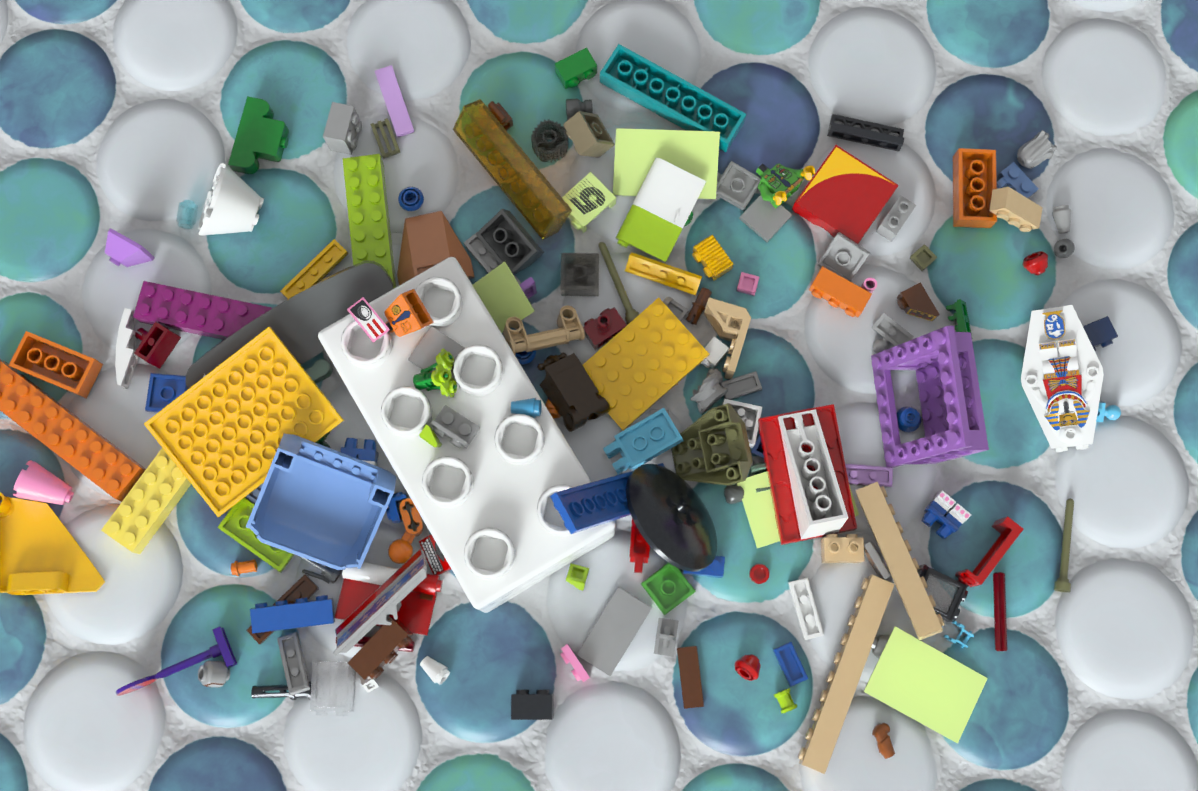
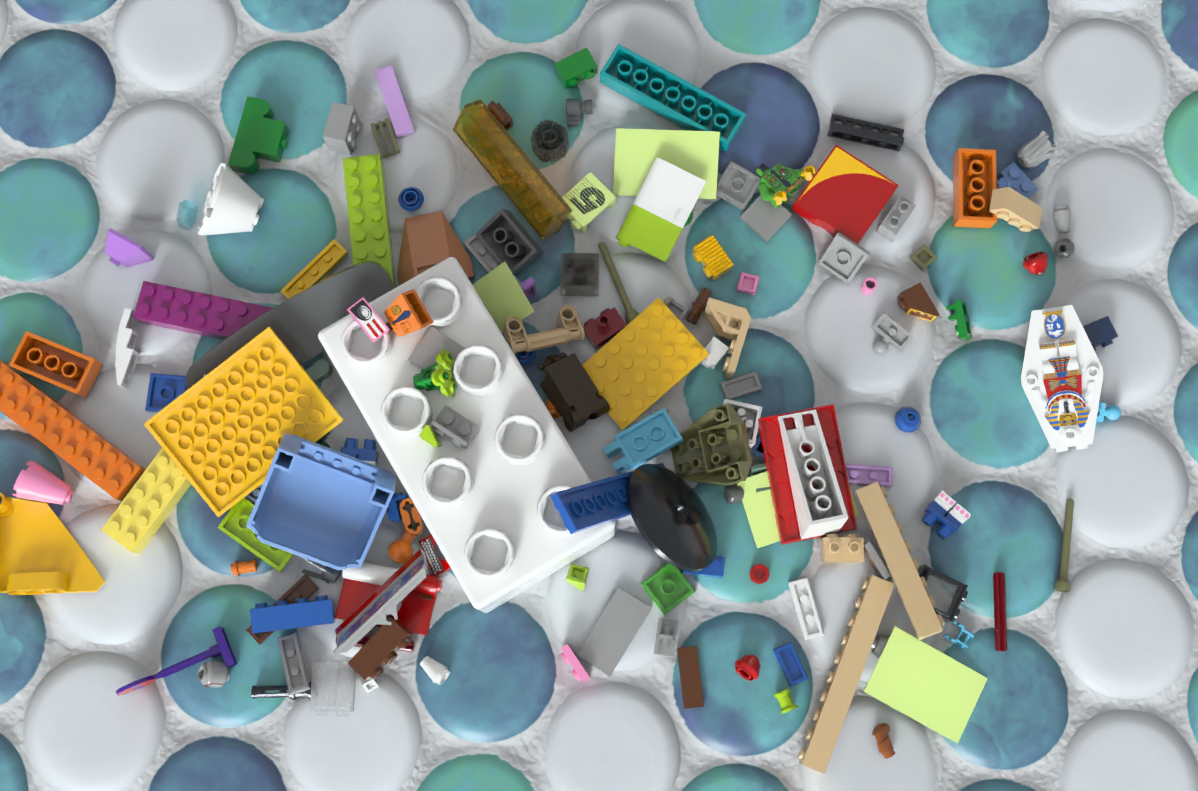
(156, 344): dark red brick -> none
(528, 407): dark azure cone -> none
(532, 706): black brick -> none
(588, 134): dark tan brick -> none
(638, 549): red hinge -> none
(663, 273): yellow plate -> none
(709, 391): light grey piece -> none
(840, 292): orange brick -> none
(946, 394): medium lavender plate -> none
(1008, 532): red panel -> none

